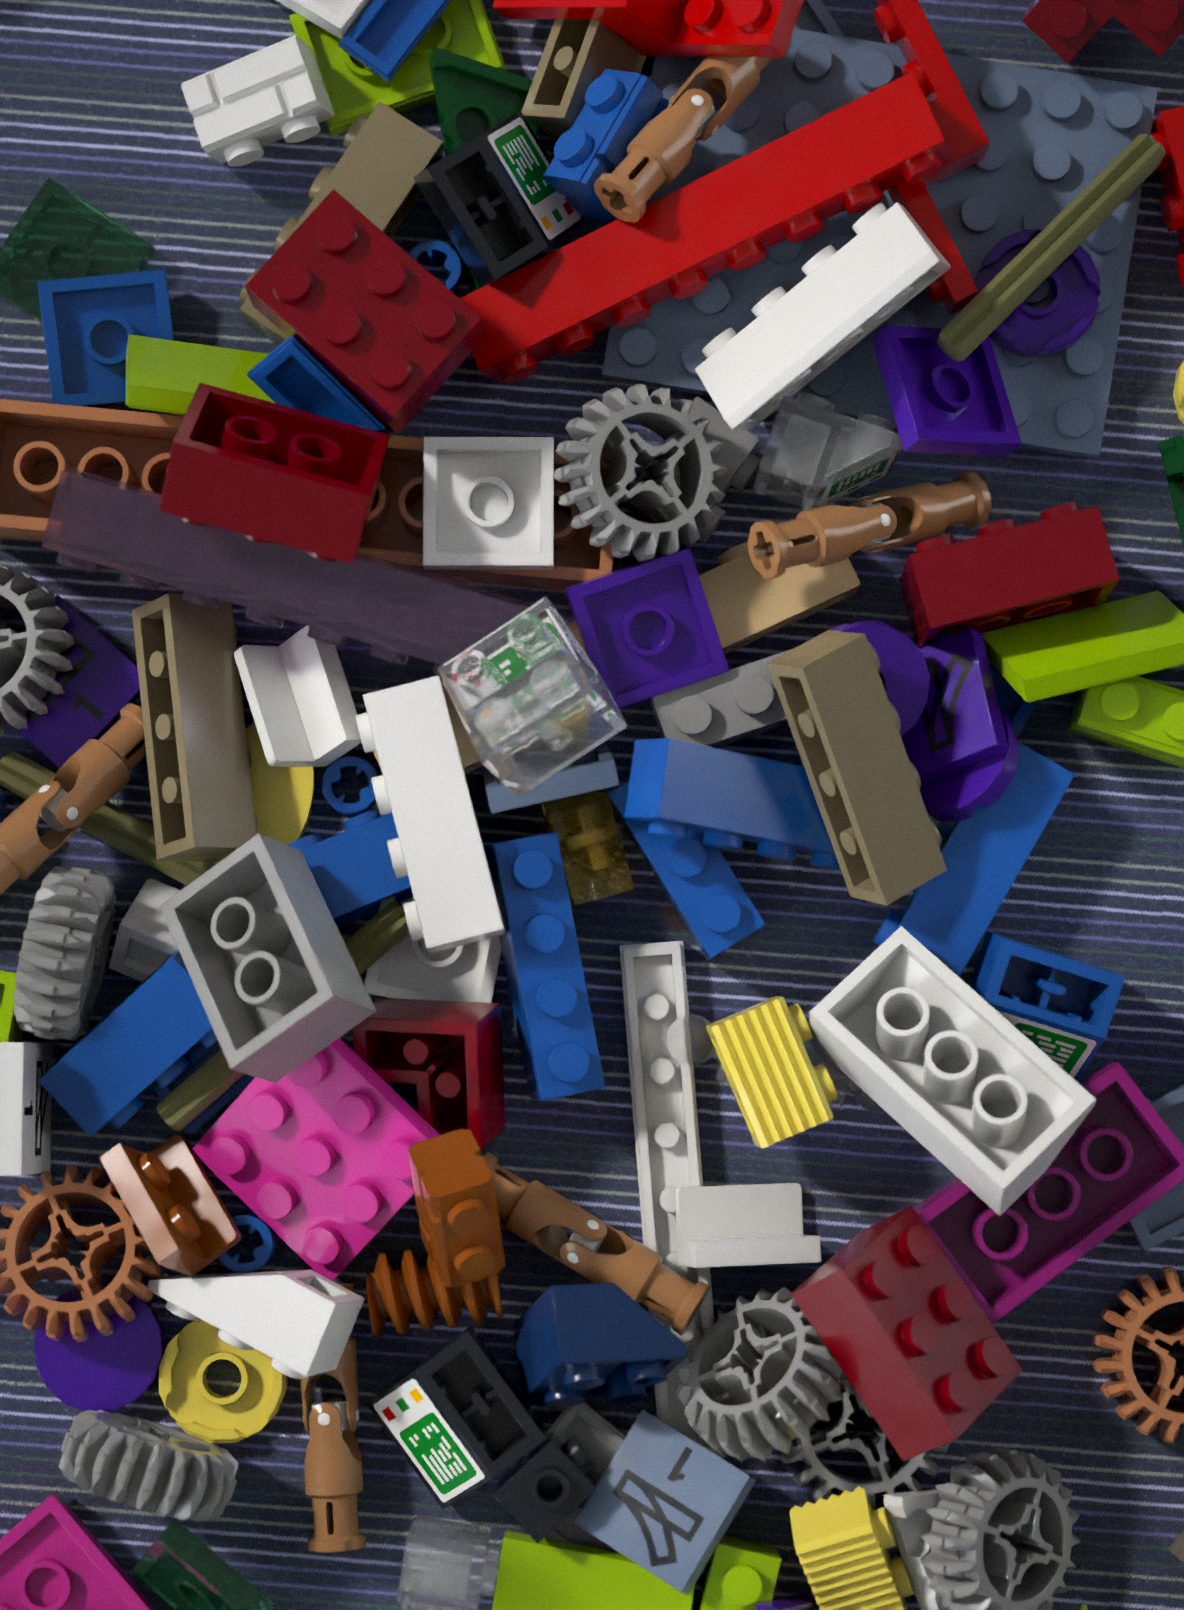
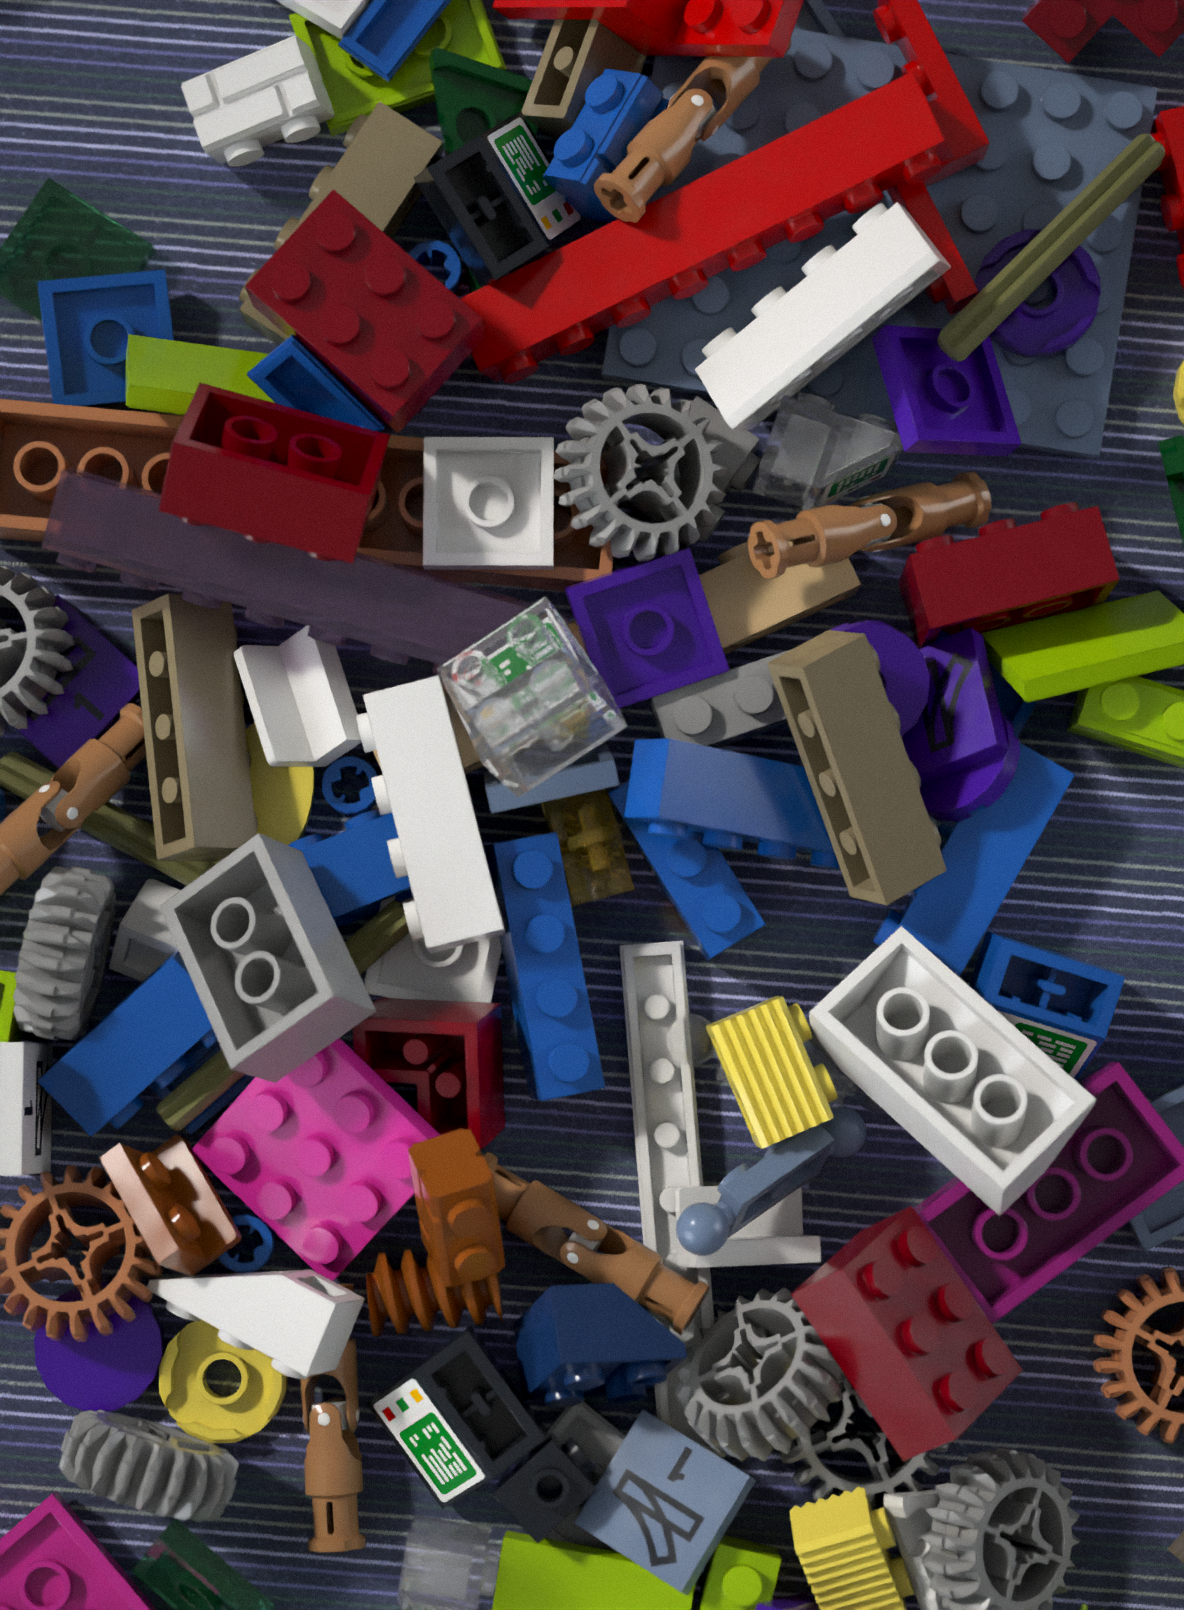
(754, 1190): none -> sand blue plate

